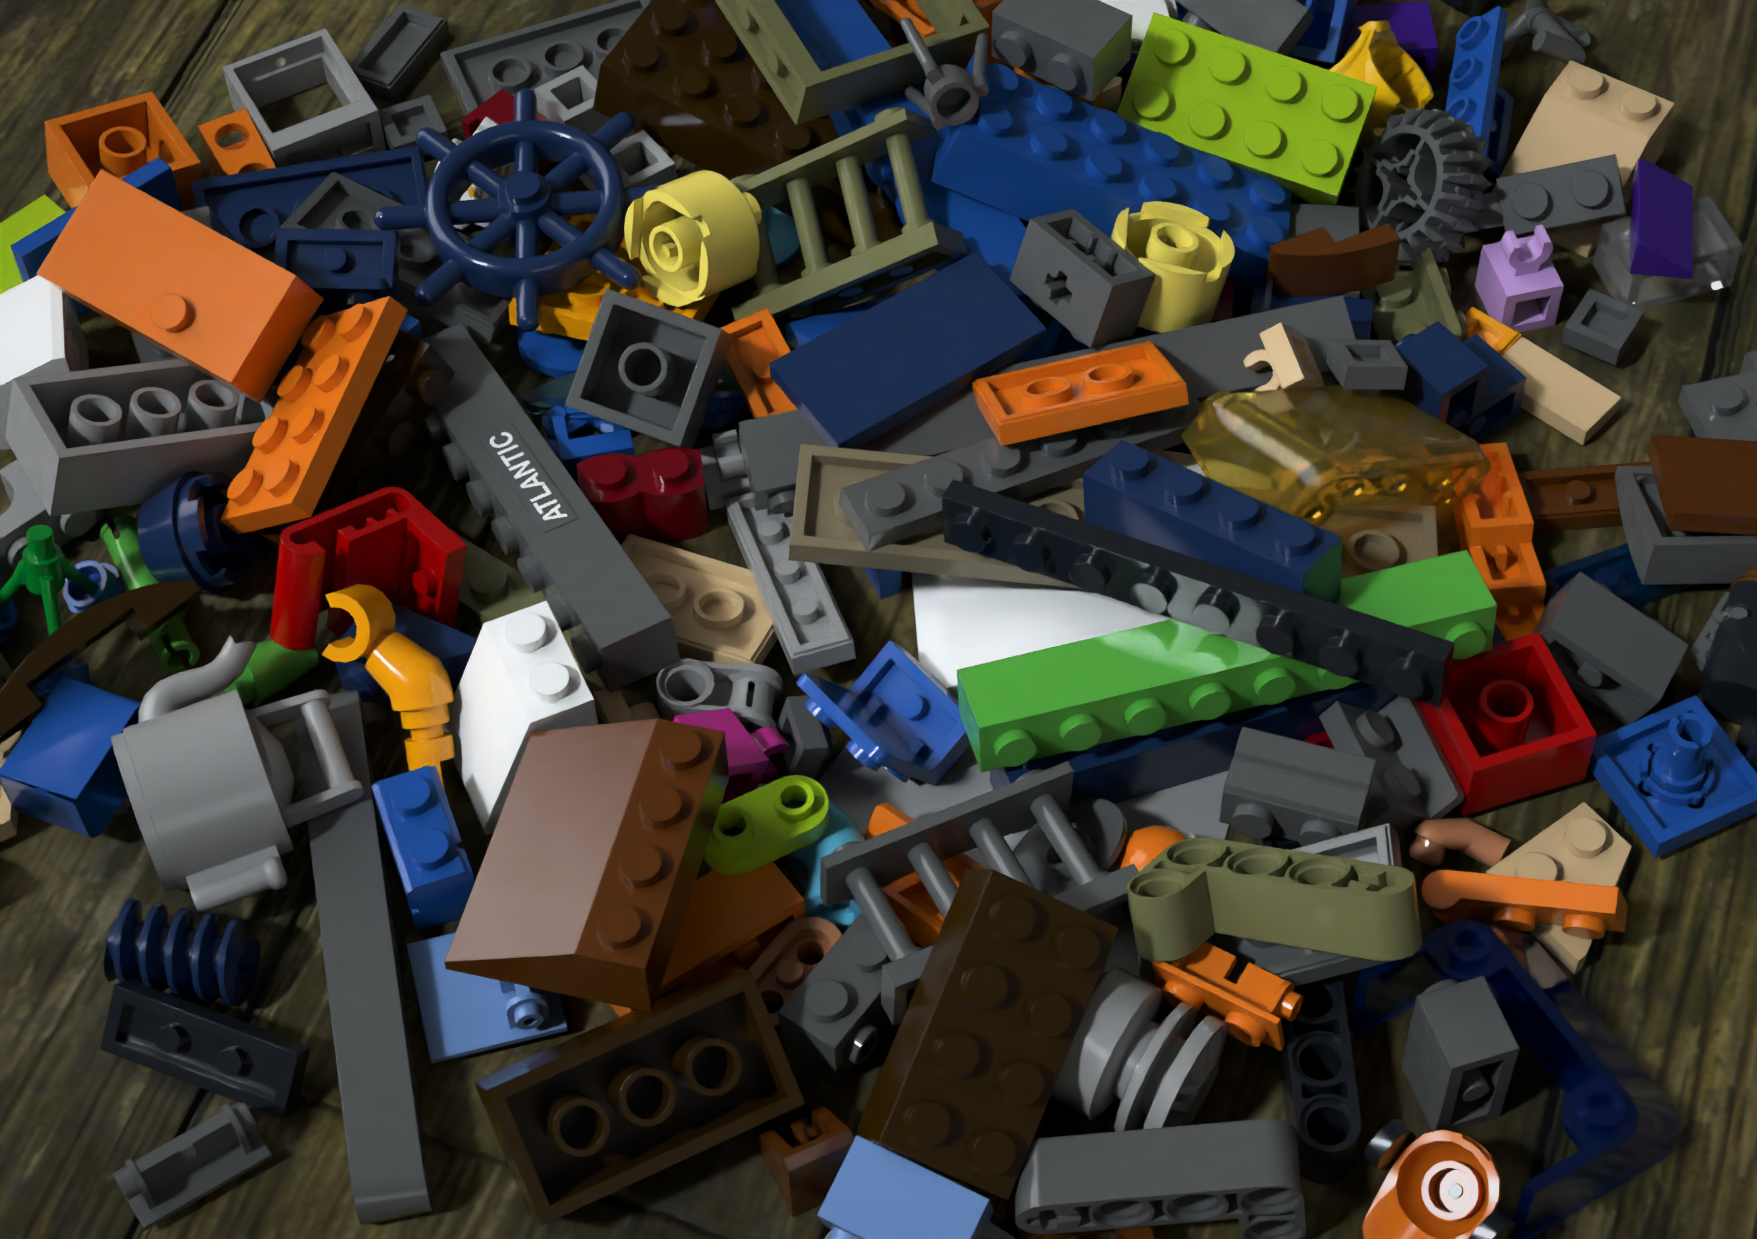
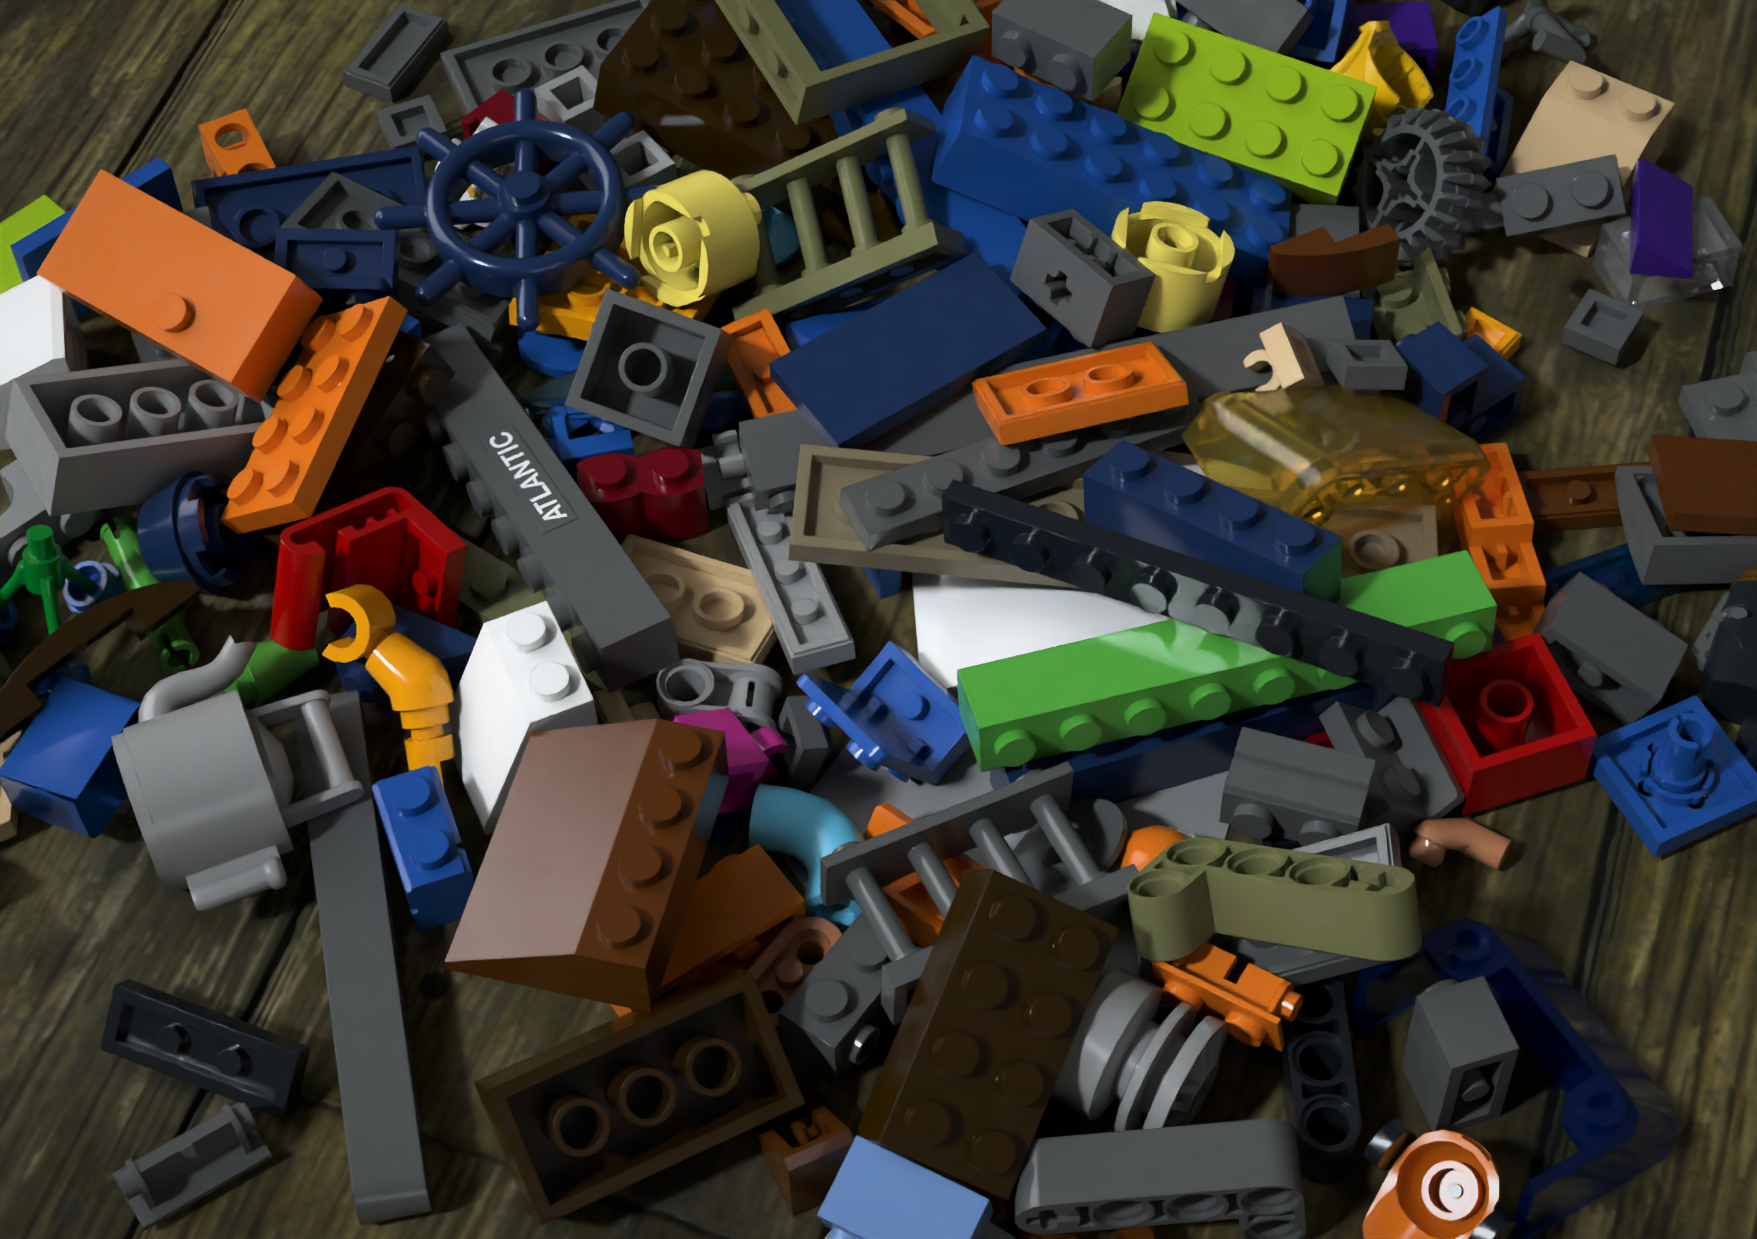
(119, 141): orange brick -> none
(180, 956): dark blue piece -> none
(306, 64): light grey window -> none
(474, 1012): medium blue hinge -> none
(768, 825): lime plate -> none
(949, 90): dark grey plant -> none
(1520, 281): lavender brick -> none
(1522, 902): orange plate -> none
(1561, 393): tan tile -> none
(1570, 850): tan wing -> none

